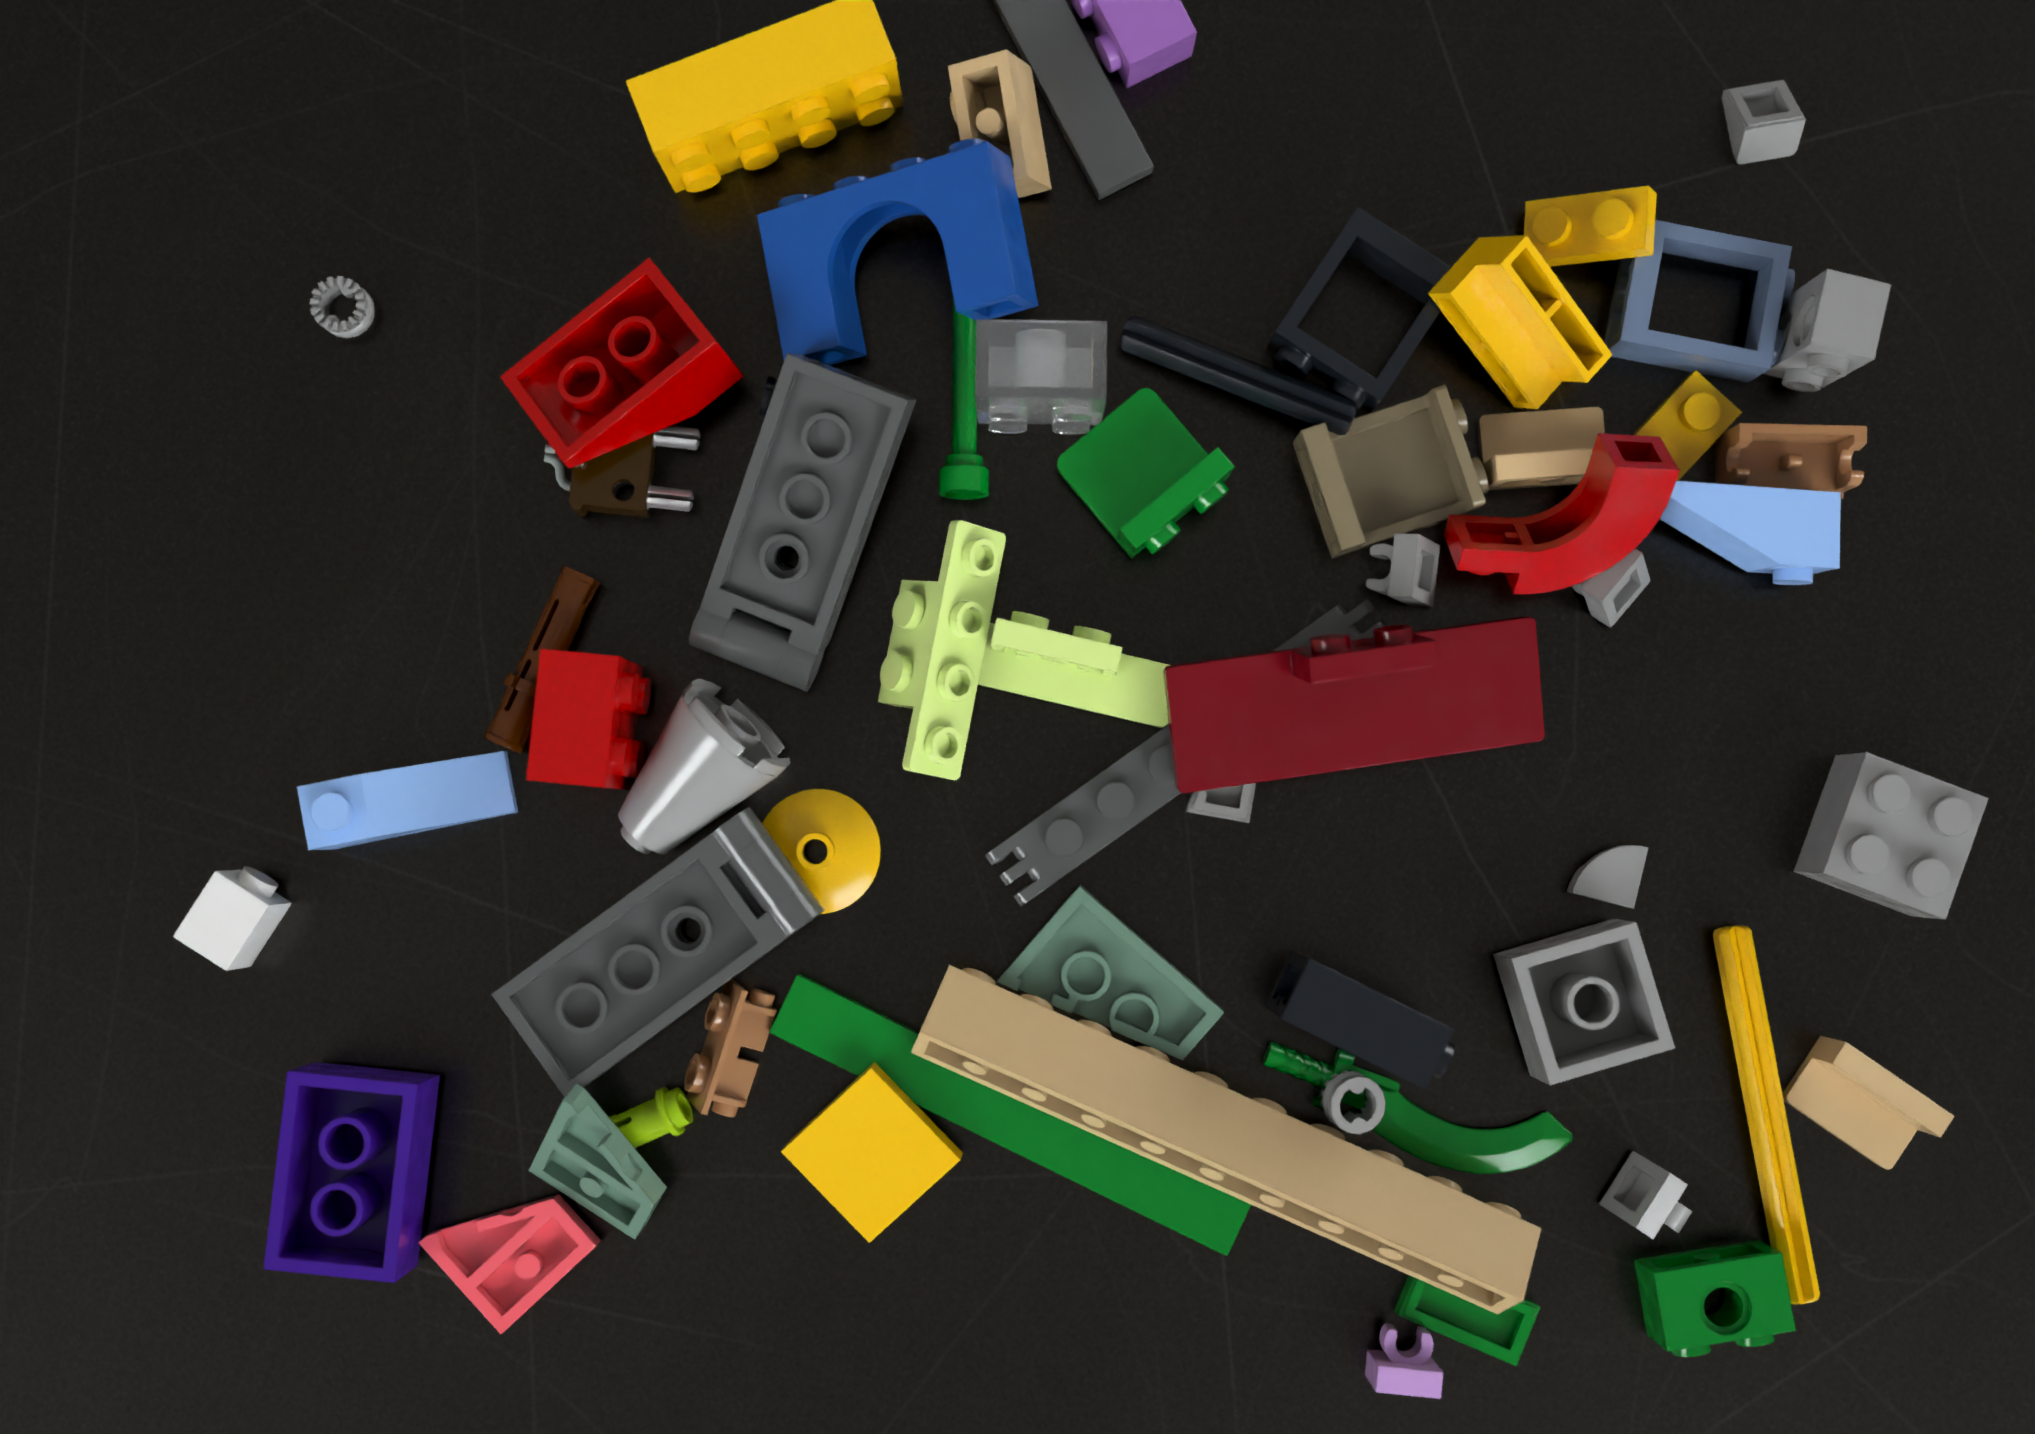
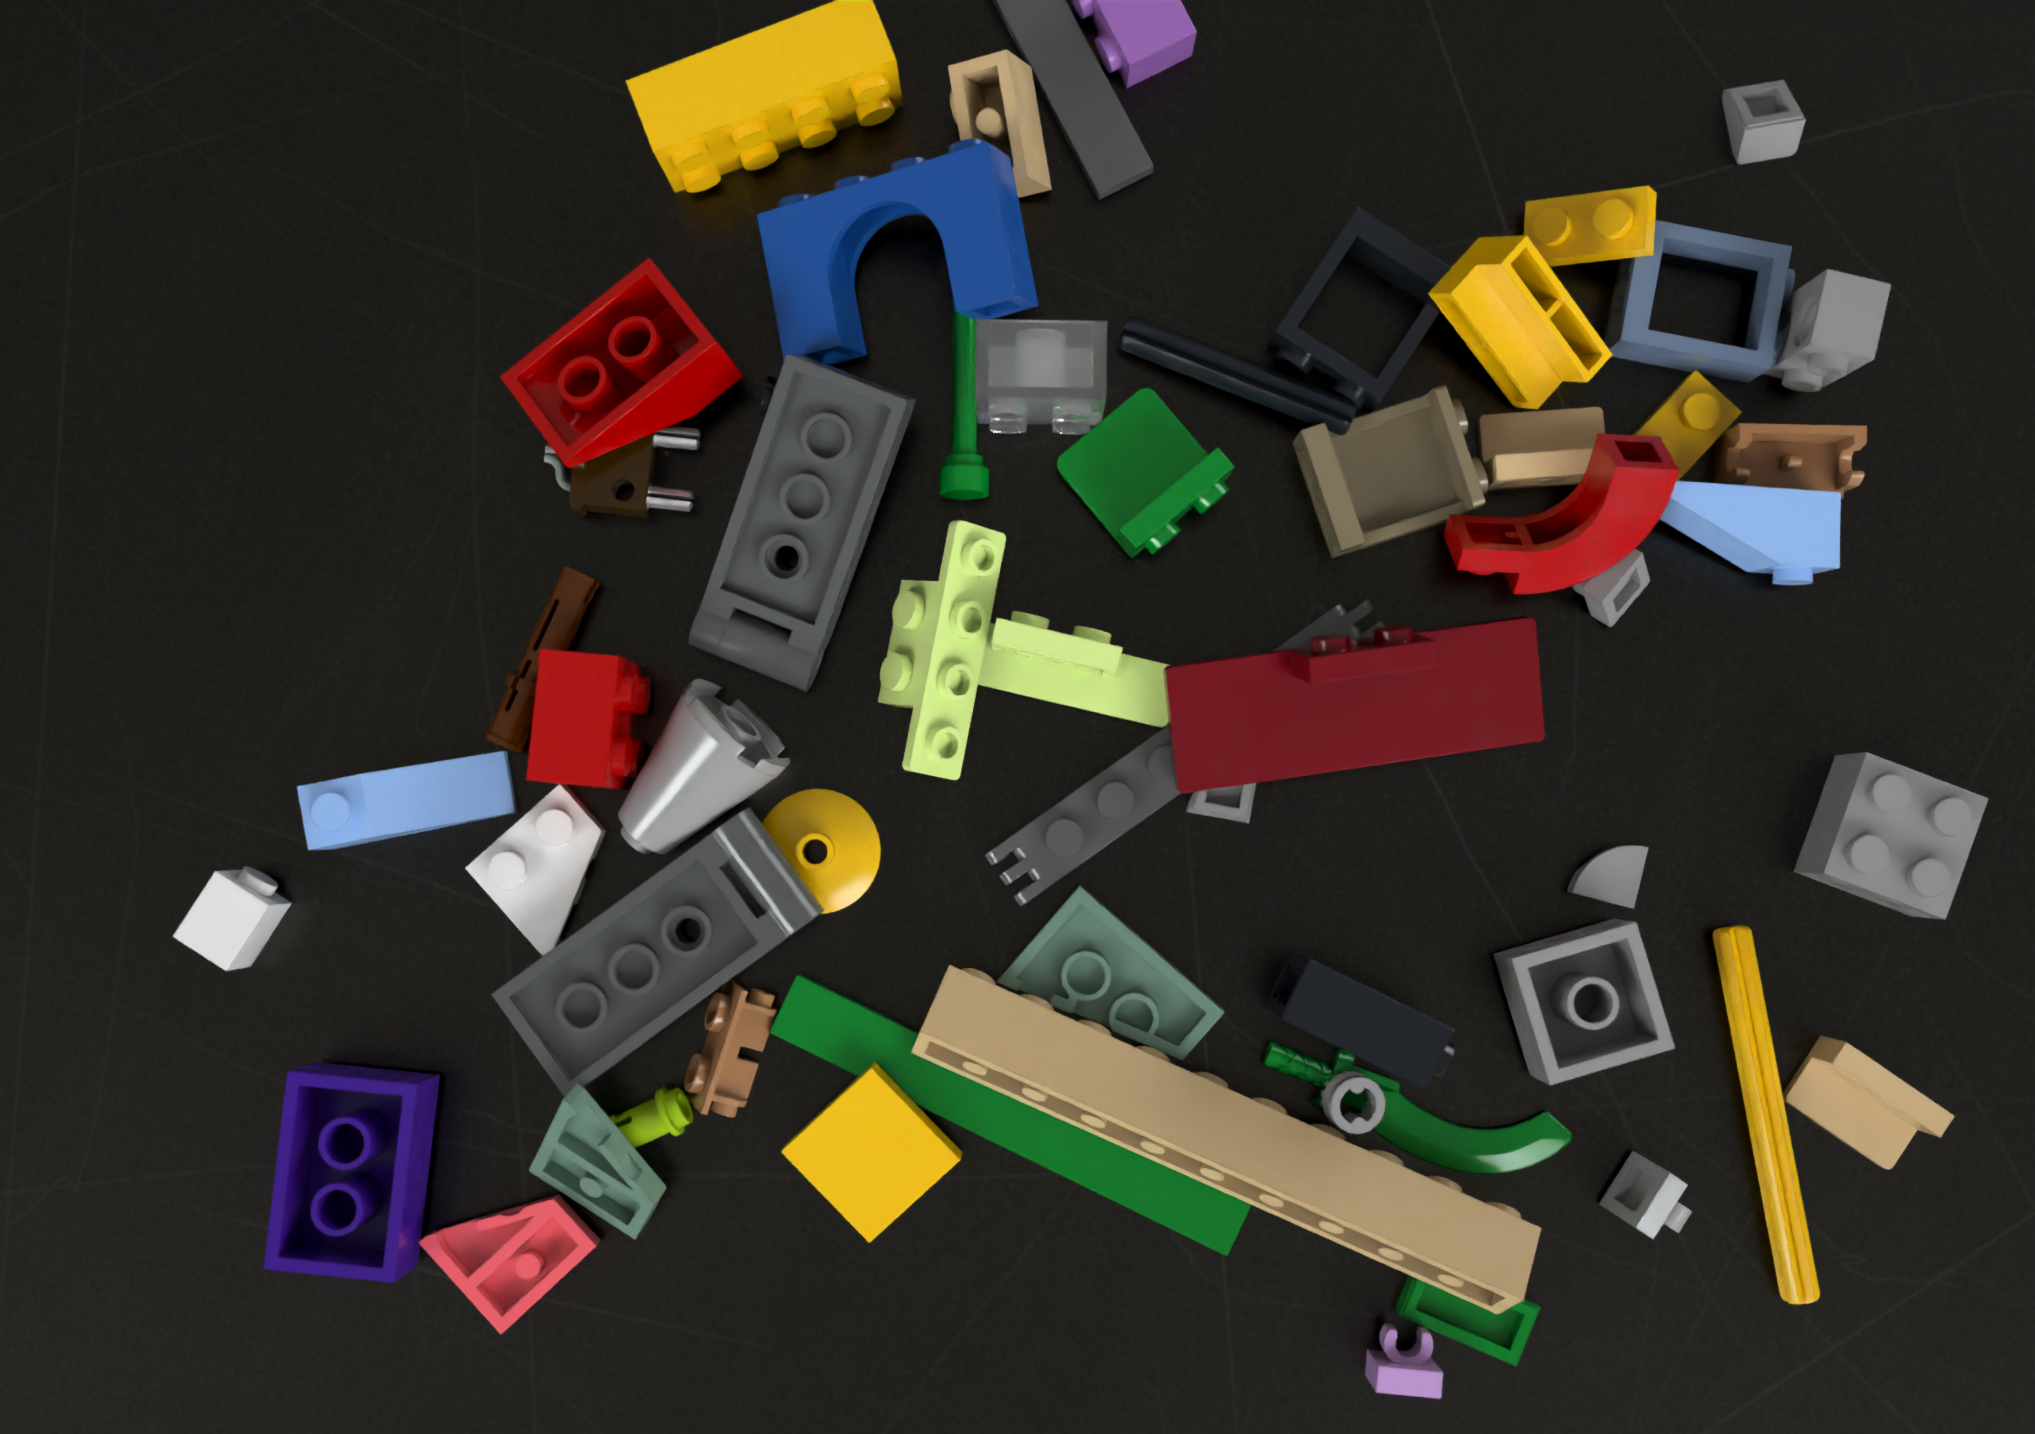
(325, 295): light grey bush -> none
(541, 866): none -> white wing
(1412, 569): light grey tile -> none
(1676, 1288): green brick -> none

